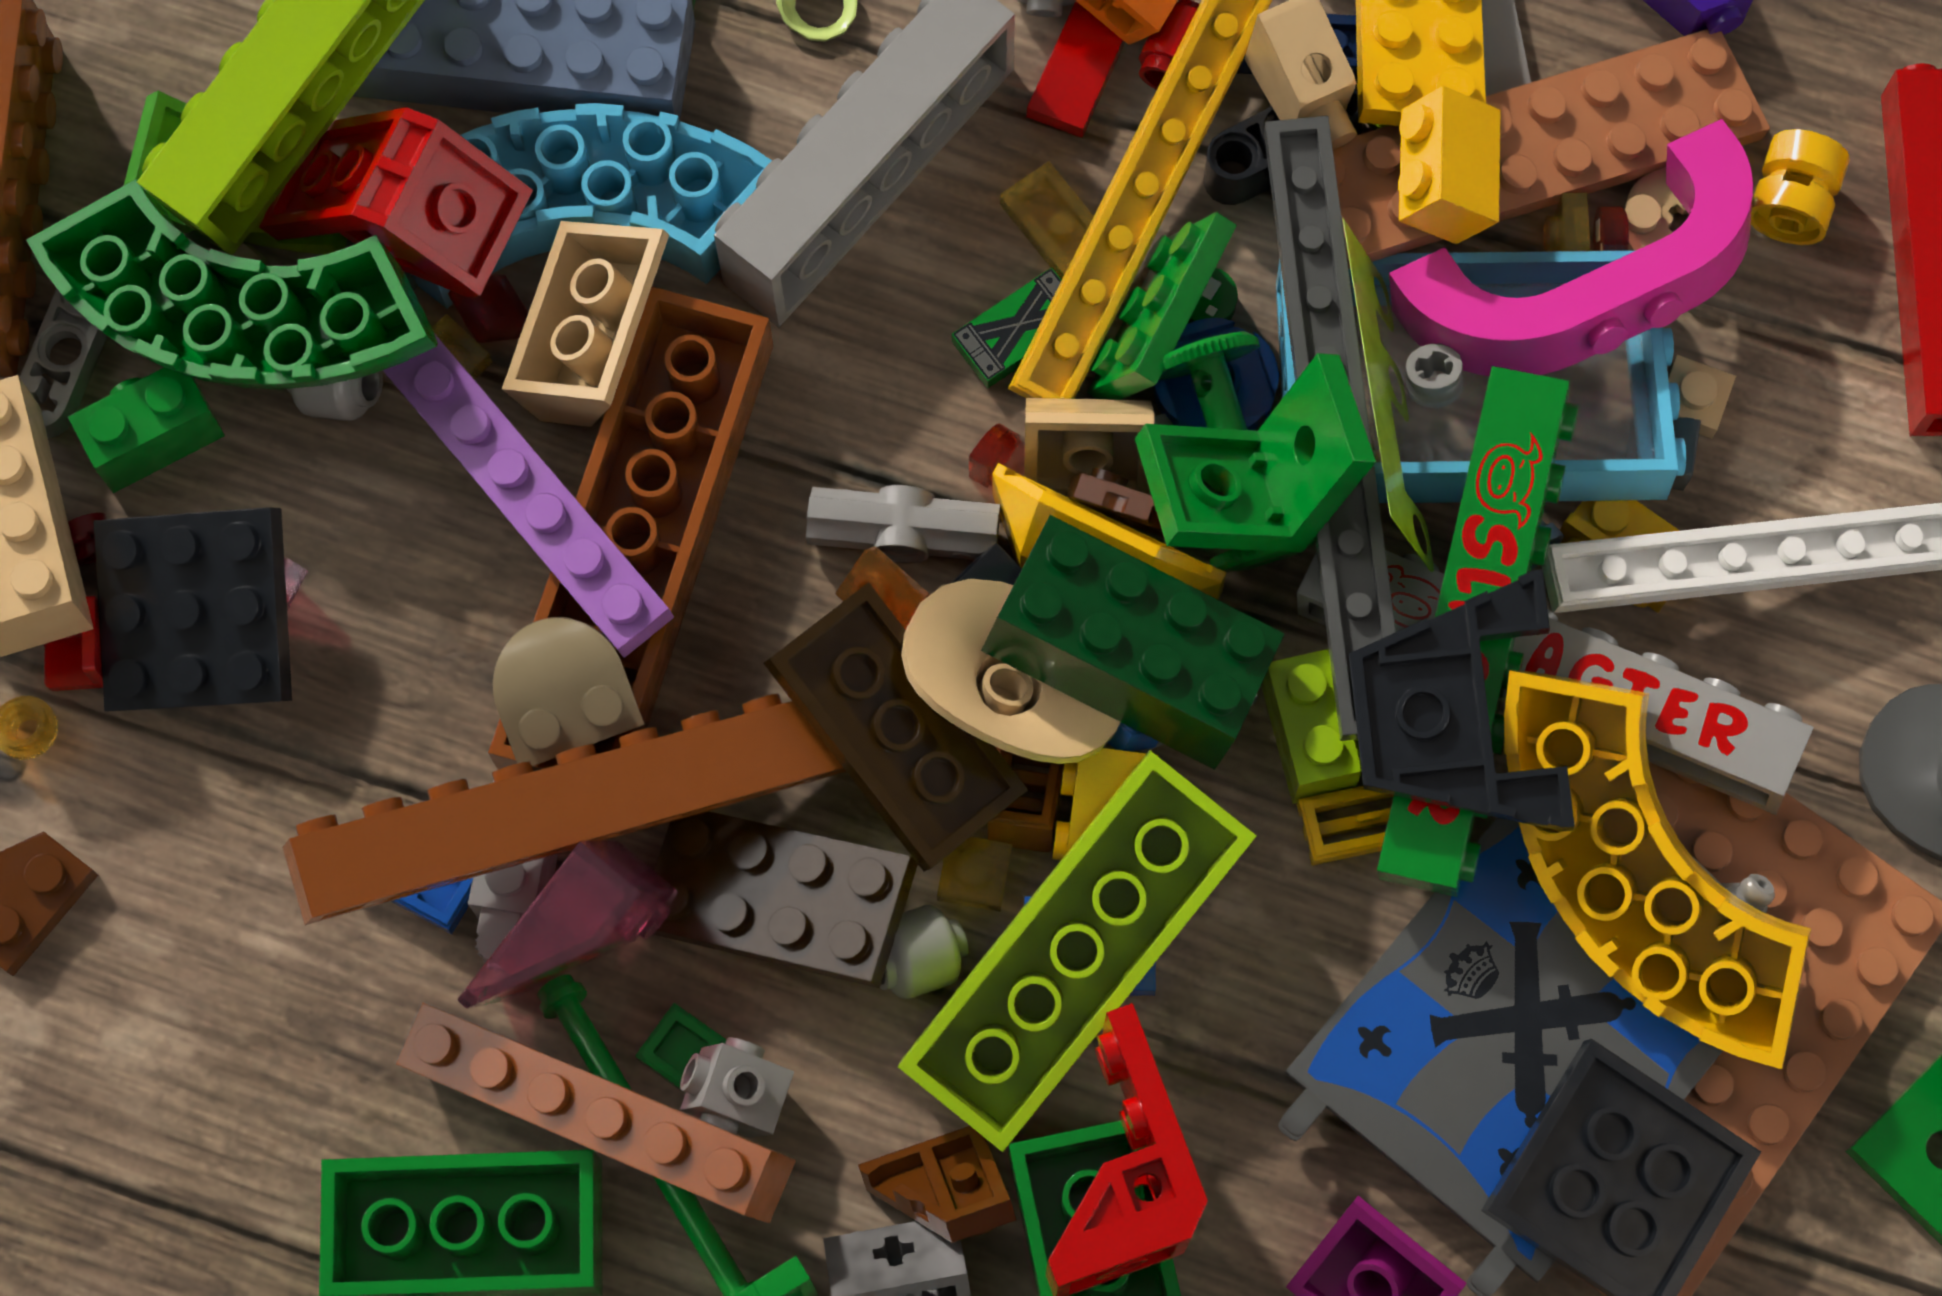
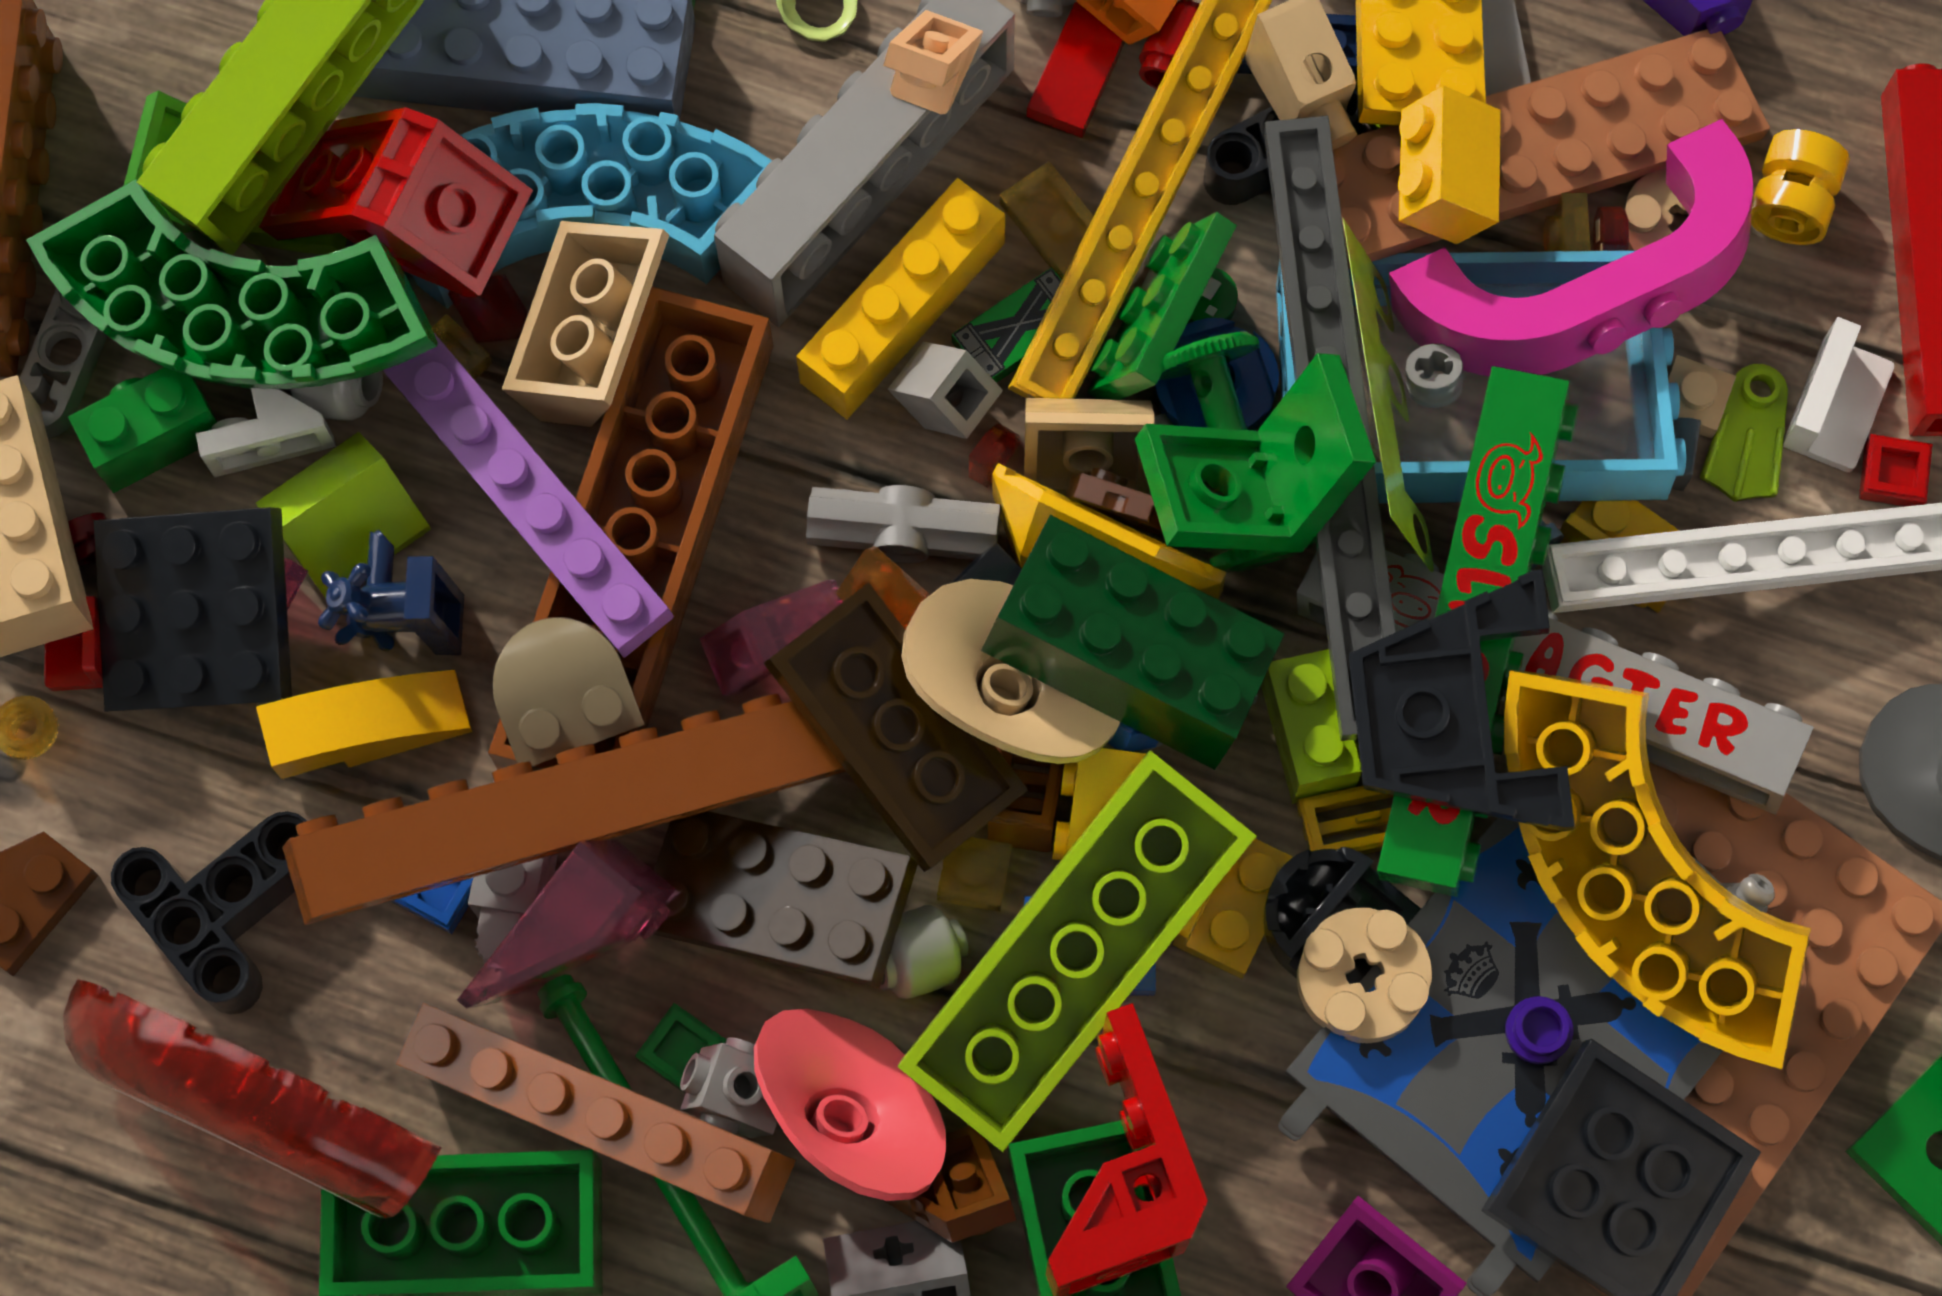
(206, 899): none -> black beam
(245, 1100): none -> clear red brick
(279, 432): none -> white slope
(338, 504): none -> lime slope
(362, 721): none -> yellow slope
(423, 604): none -> dark blue piece
(756, 634): none -> clear pink slope
(850, 1104): none -> coral hat
(901, 298): none -> yellow brick
(931, 60): none -> light nougat slope
(945, 389): none -> light grey brick
(1231, 919): none -> yellow bracket
(1317, 887): none -> black slope
(1346, 1008): none -> tan plate
(1539, 1030): none -> dark purple plate
(1750, 438): none -> lime piece
(1839, 400): none -> white panel
(1895, 471): none -> red tile

